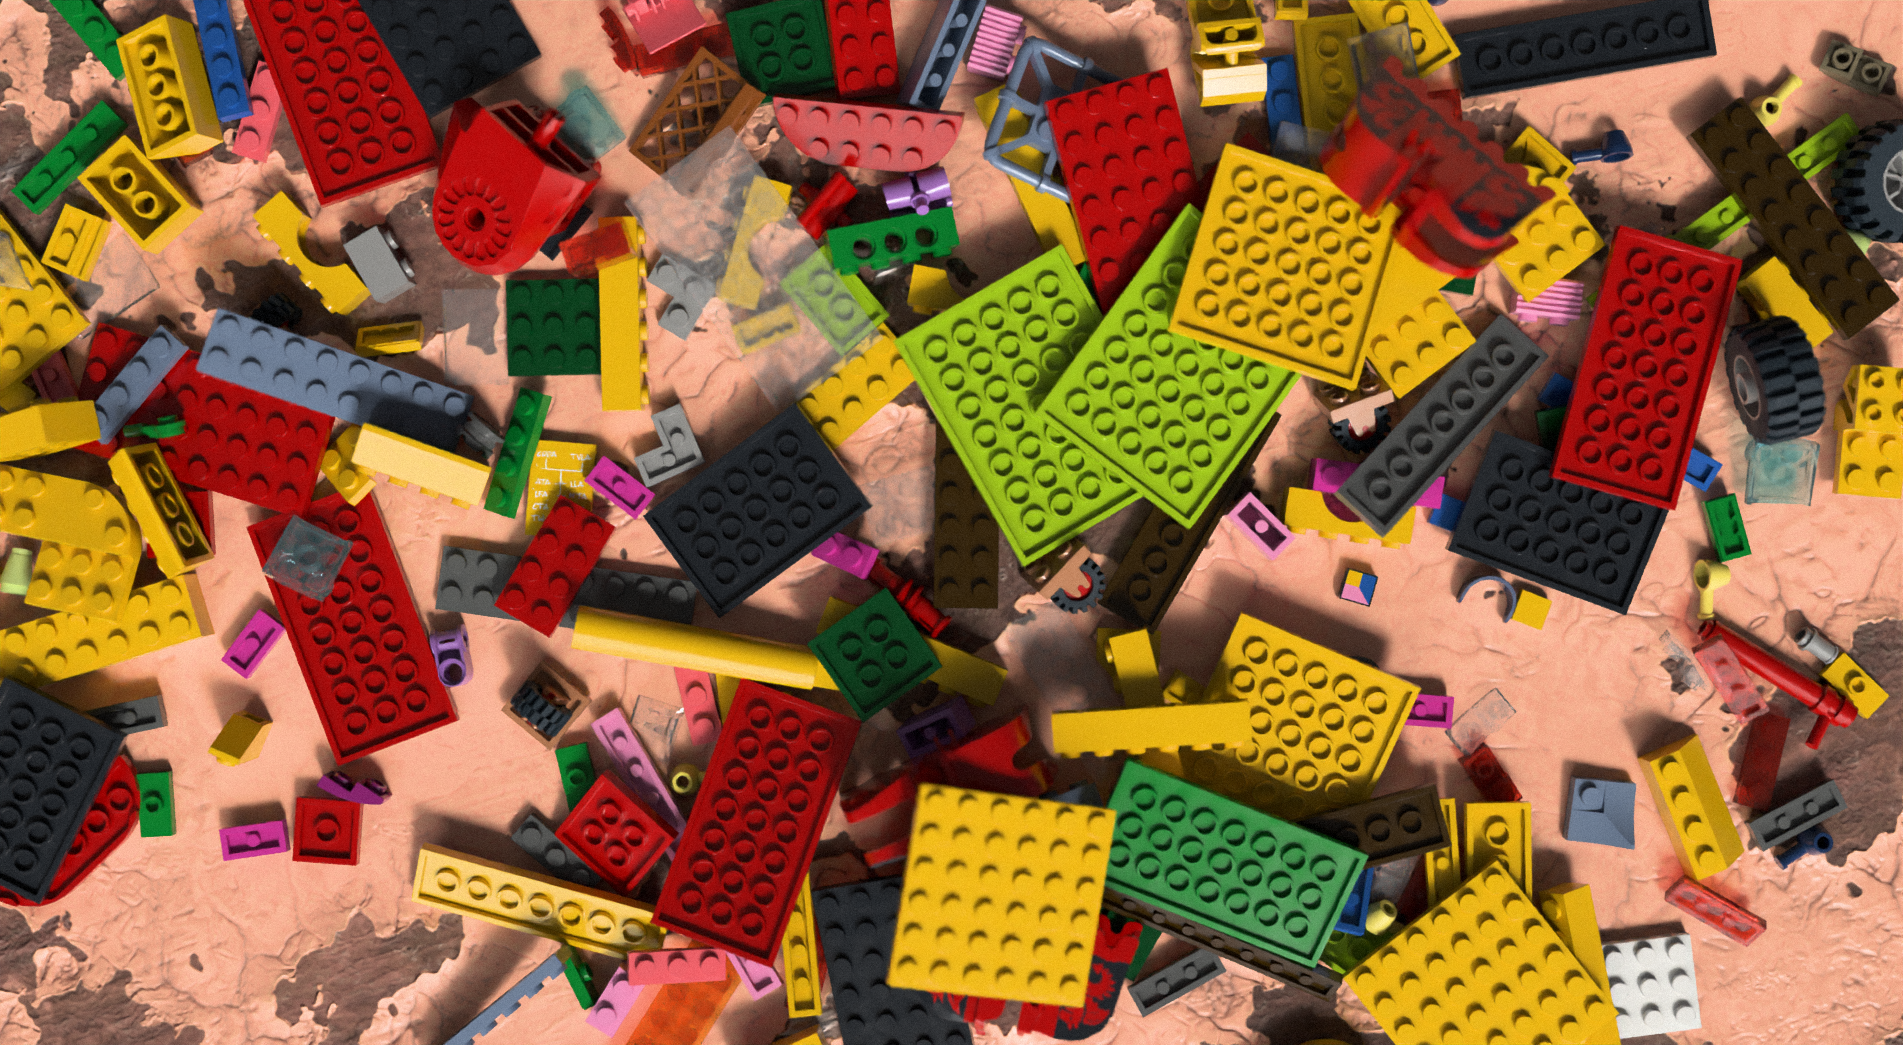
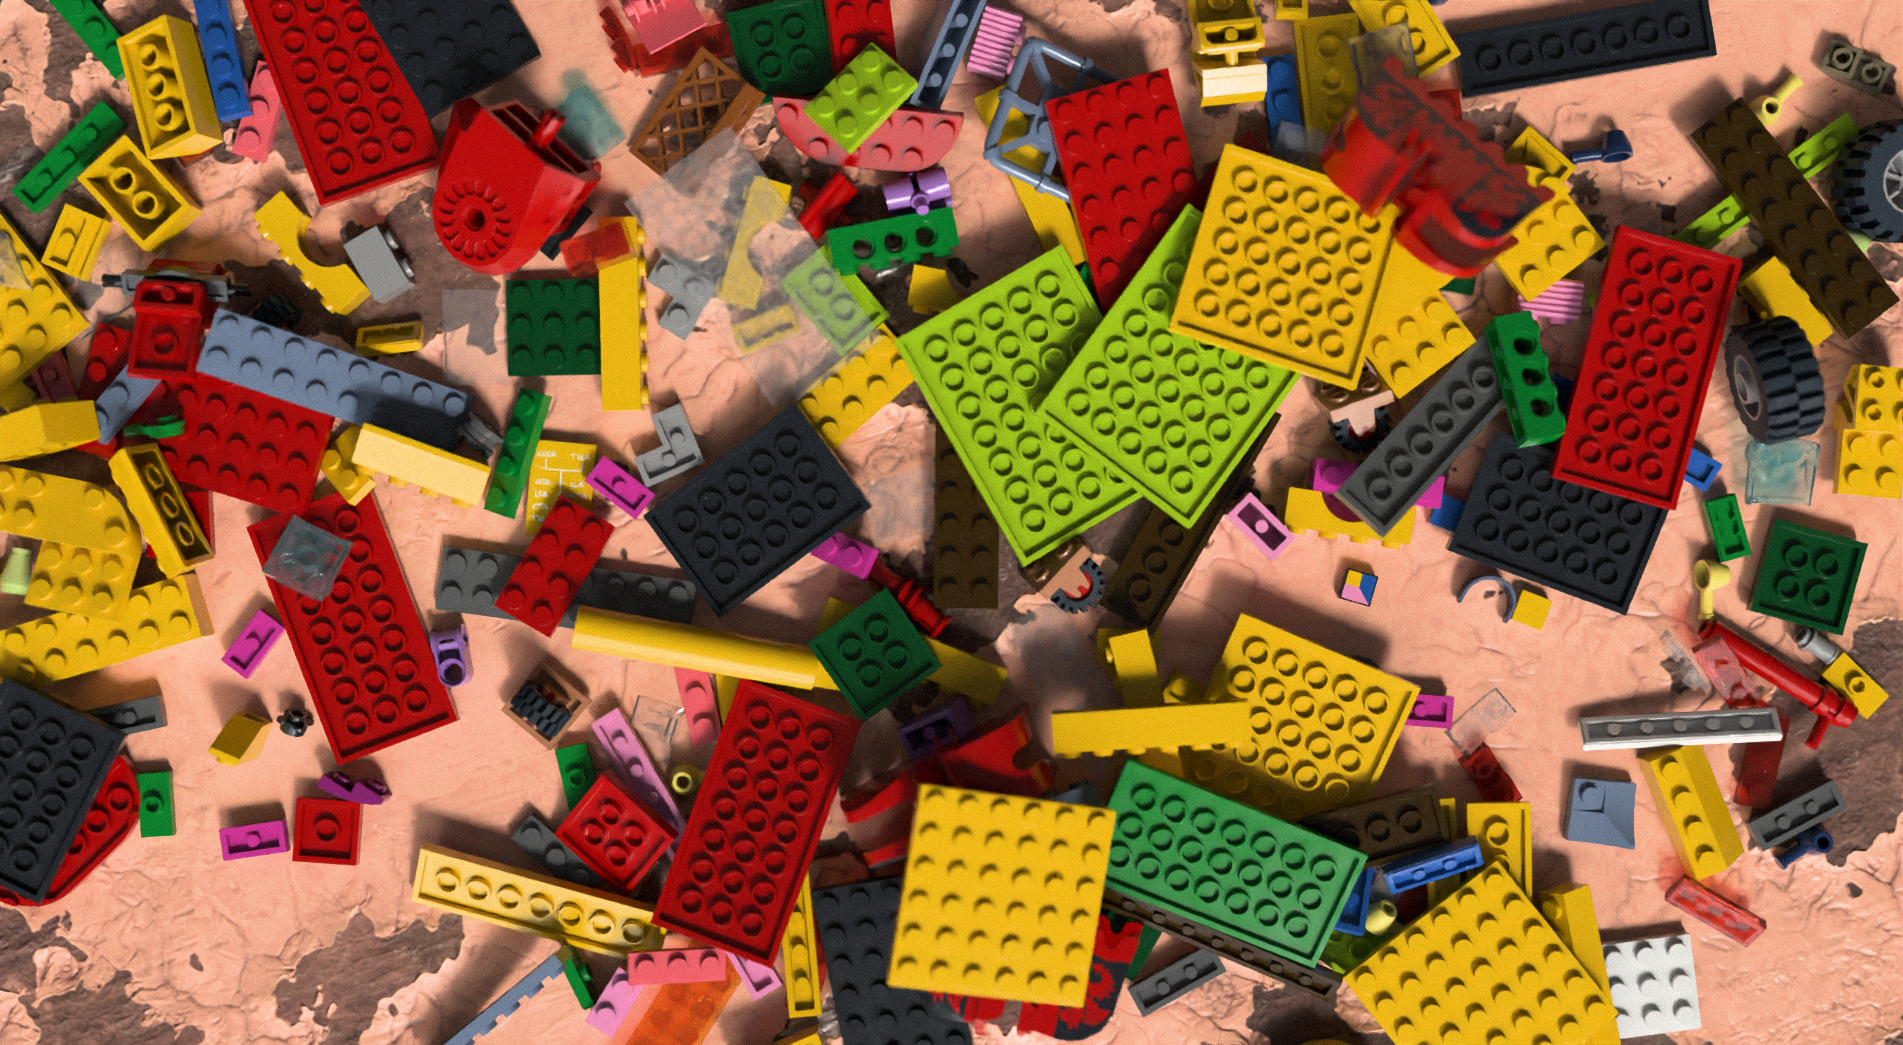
(173, 311): none -> red piece
(294, 722): none -> black plate
(860, 98): none -> lime plate
(1433, 865): none -> blue tile
(1527, 426): none -> green brick
(1679, 728): none -> white tile
(1806, 576): none -> dark green plate

